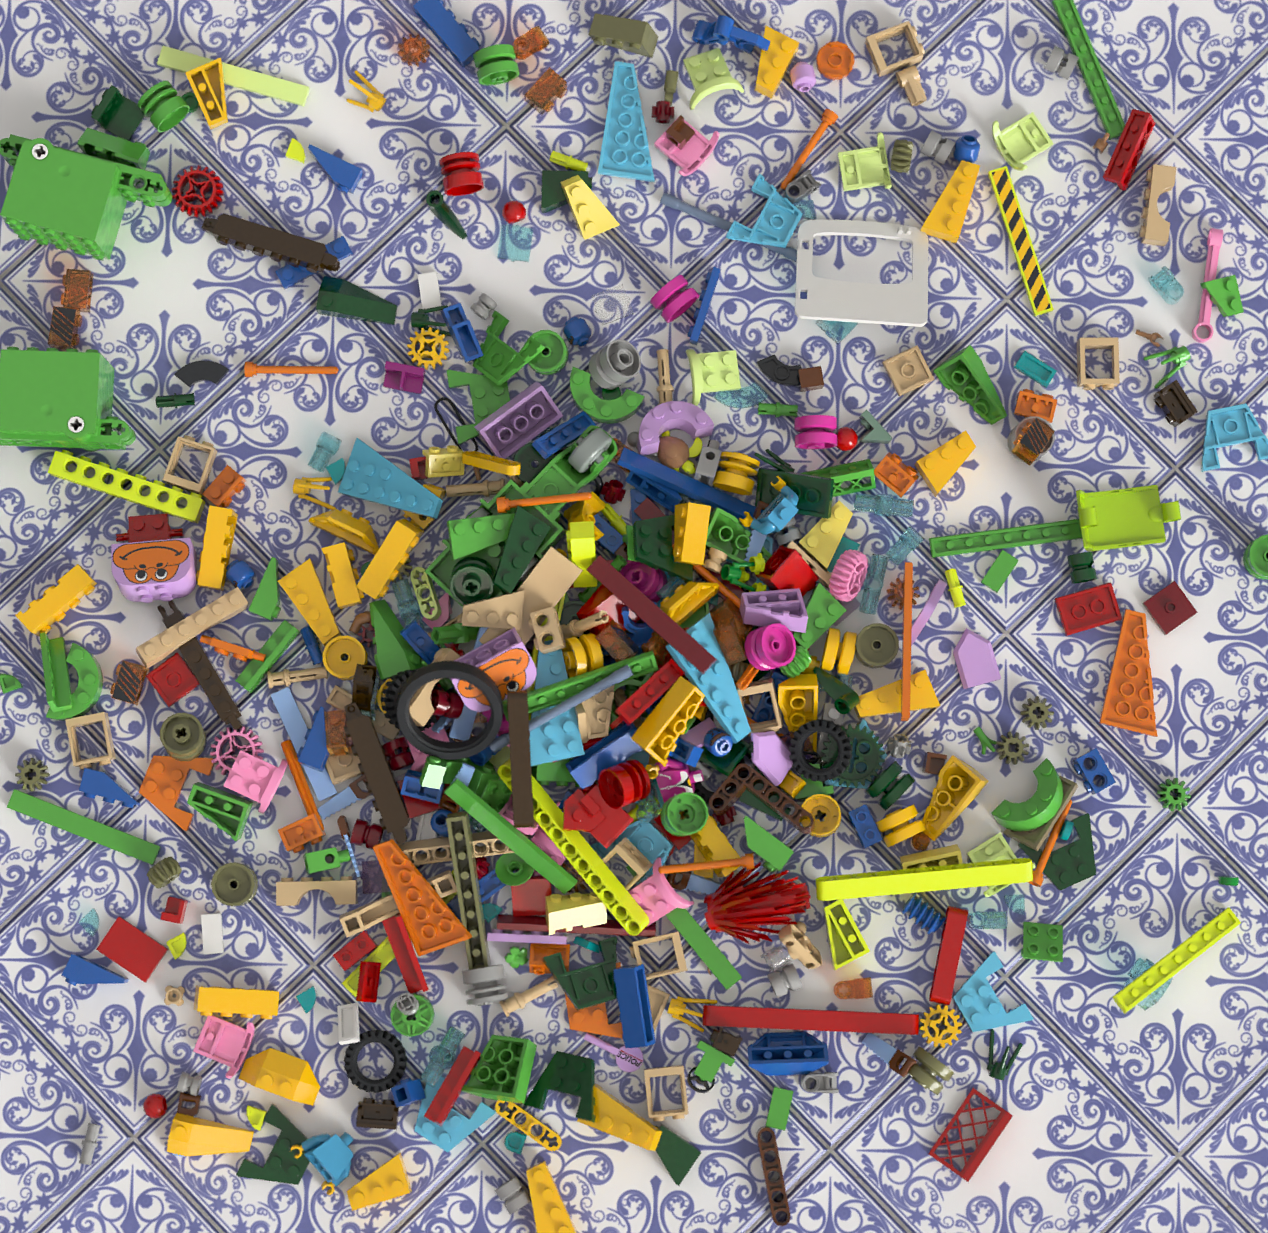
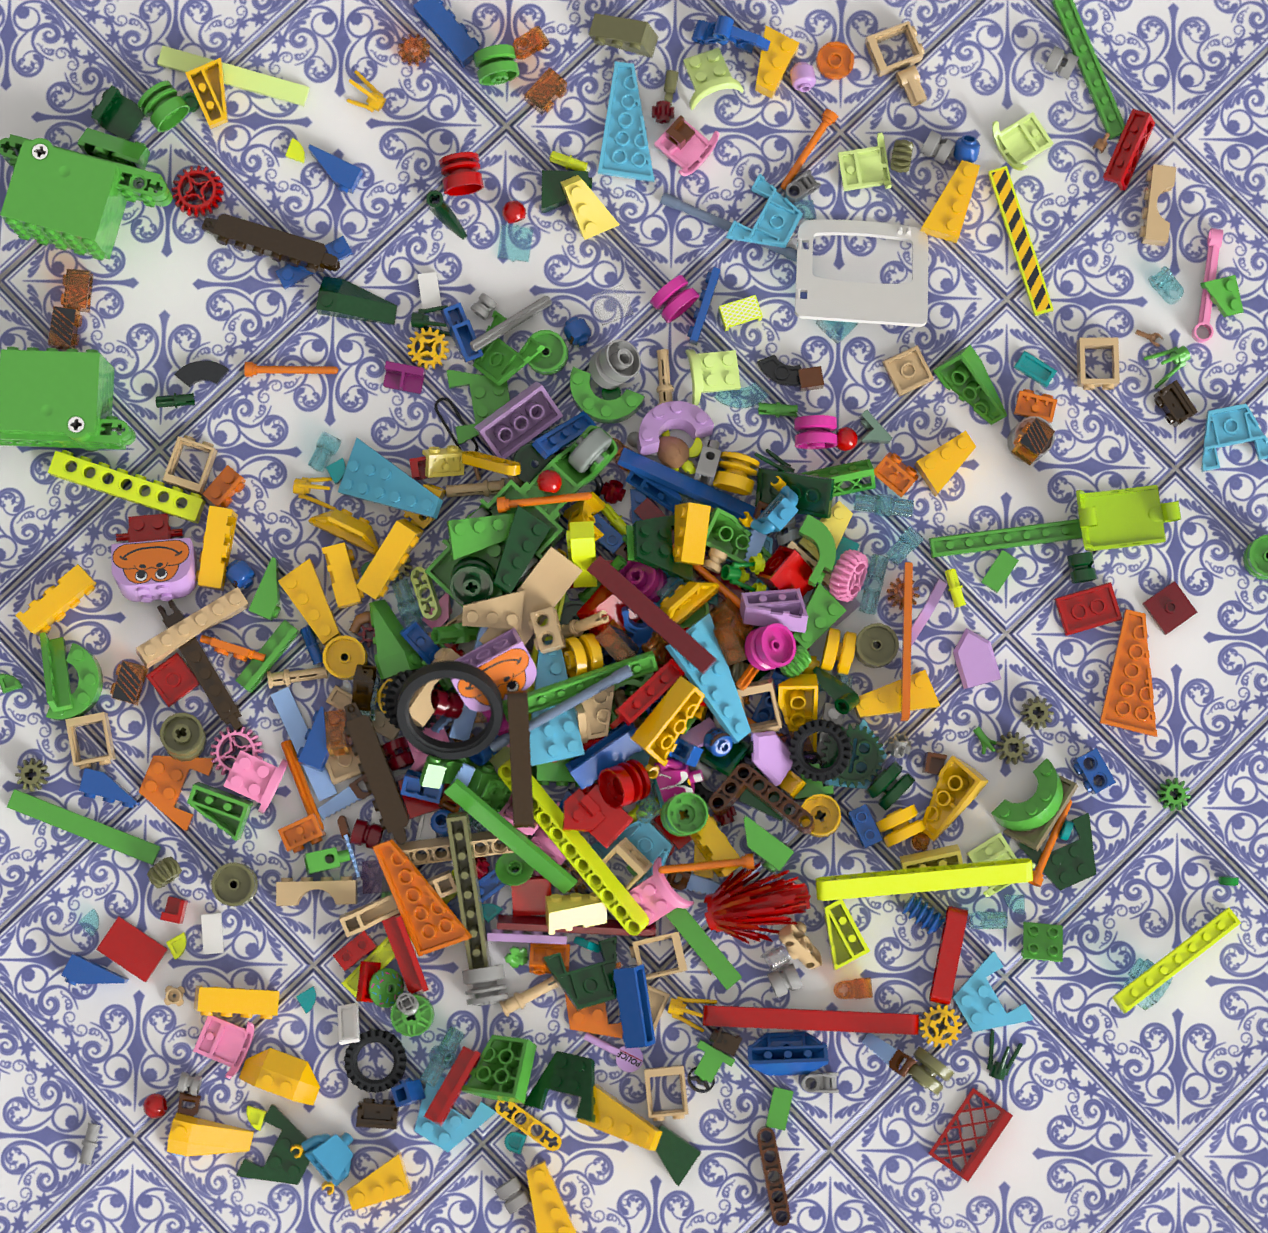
(379, 987): none -> bright green dish
(510, 323): none -> light grey axle
(549, 481): none -> red piece
(740, 312): none -> neon yellow panel
(821, 537): none -> bright green arch

